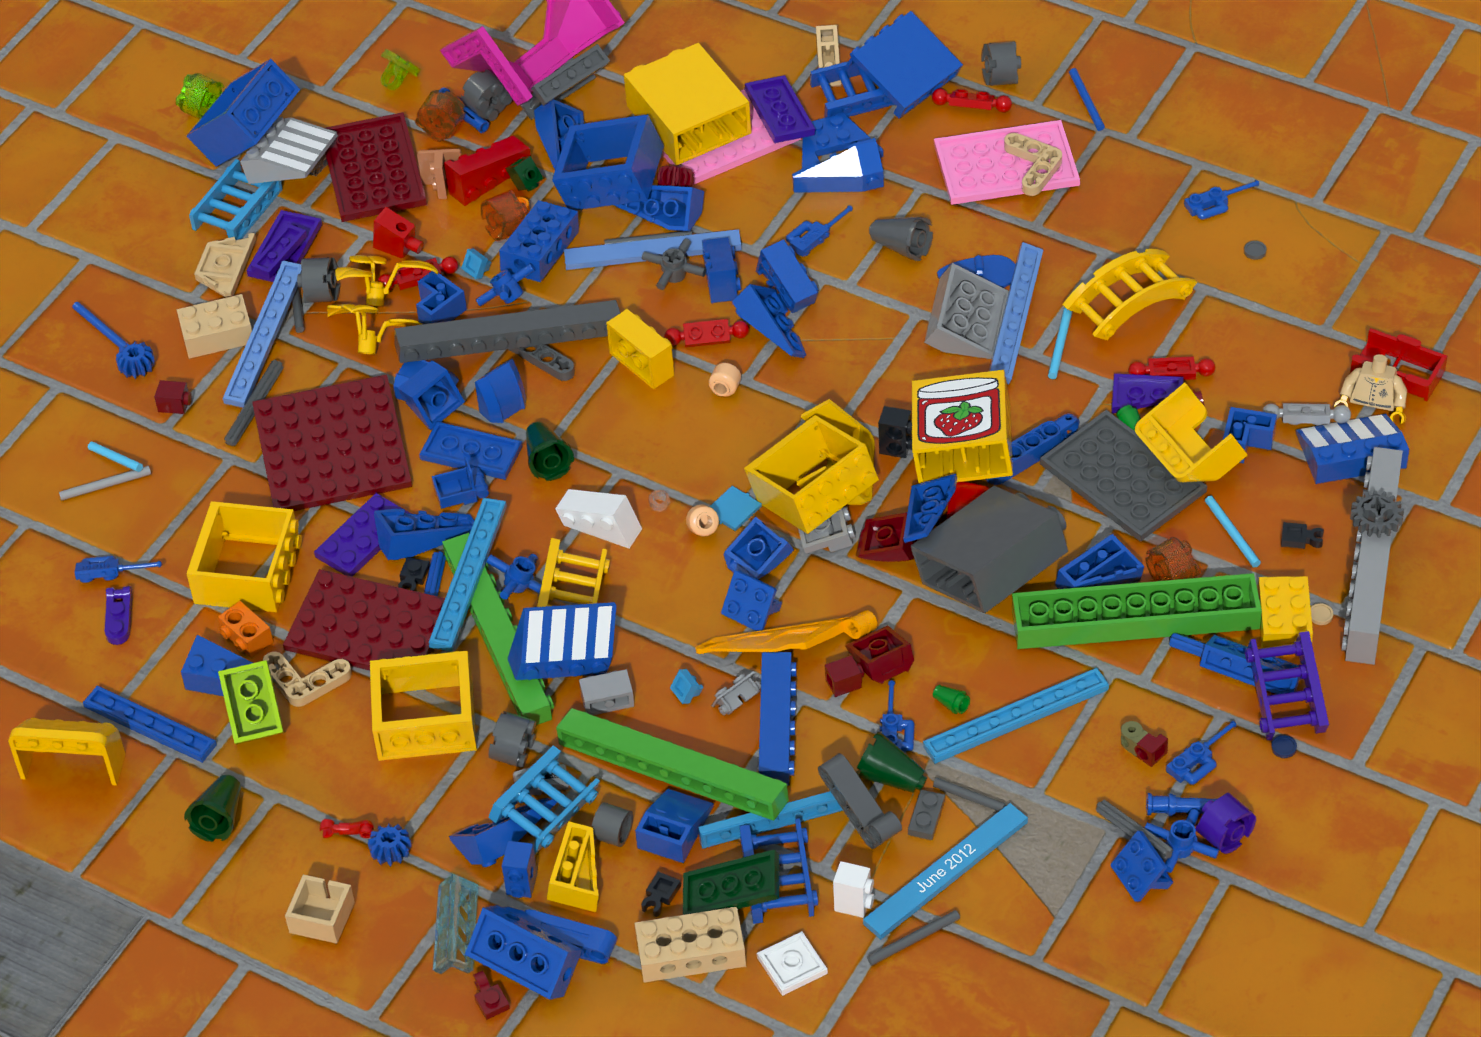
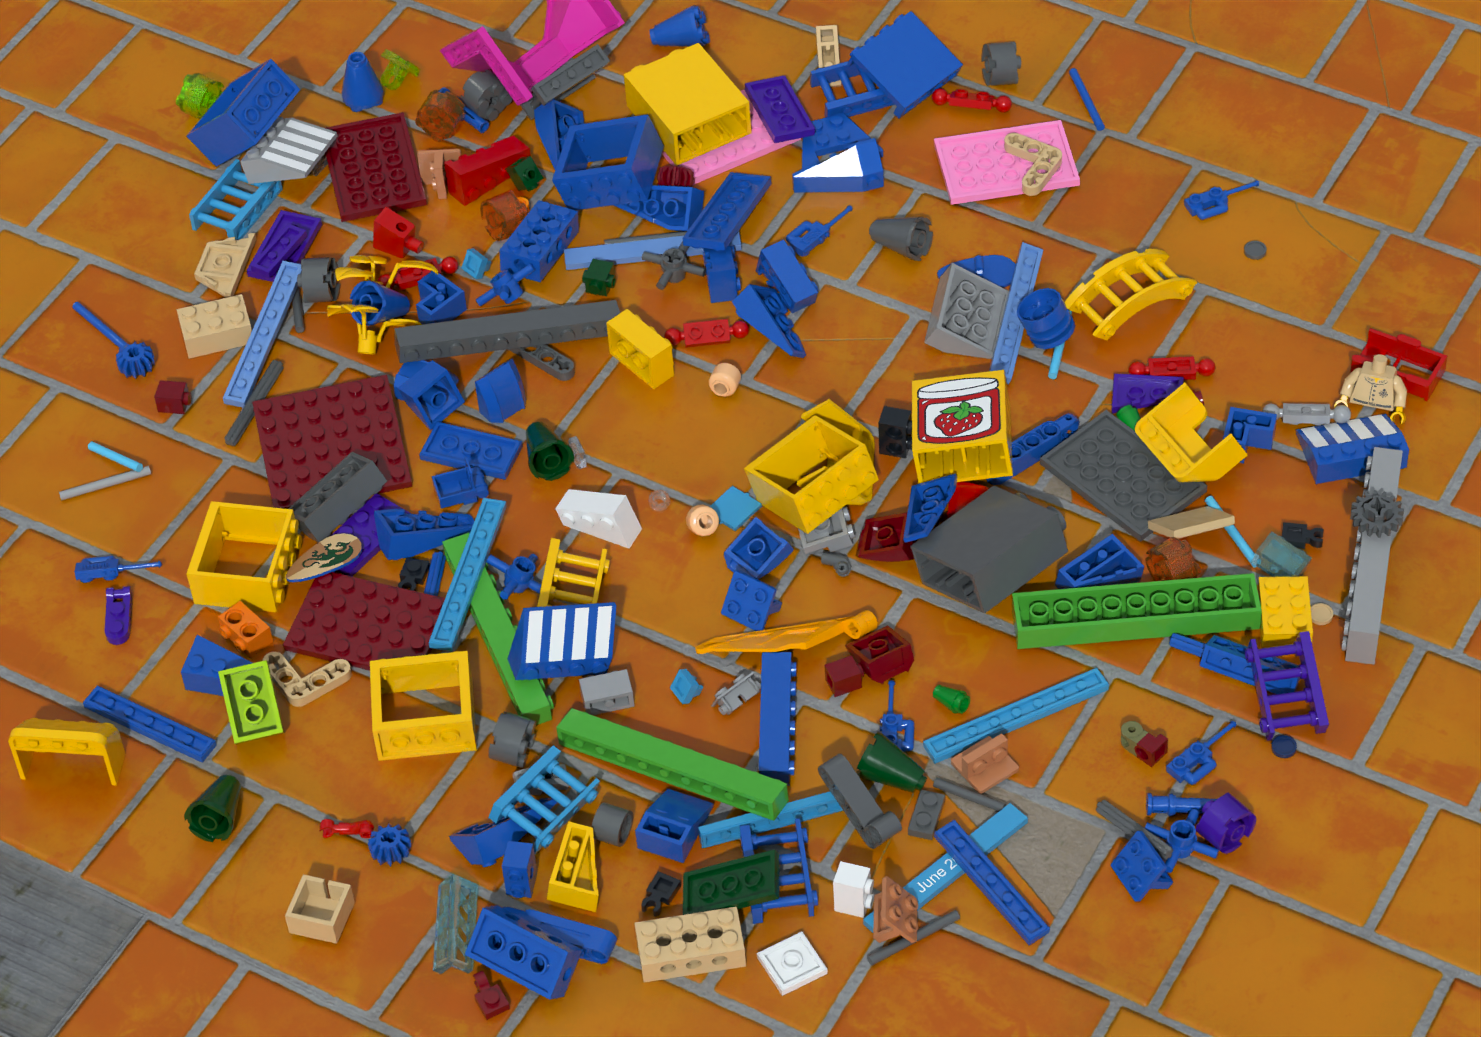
(325, 557): none -> shield
(337, 496): none -> dark grey slope
(360, 84): none -> blue cone
(388, 301): none -> blue cone
(578, 451): none -> clear tile
(599, 277): none -> dark green brick
(681, 29): none -> blue cone
(727, 211): none -> blue plate
(838, 562): none -> dark grey arm
(894, 913): none -> nougat bracket
(986, 763): none -> nougat bracket
(991, 882): none -> blue tile
(1046, 318): none -> blue wheel
(1191, 522): none -> tan tile
(1280, 557): none -> clear light blue brick

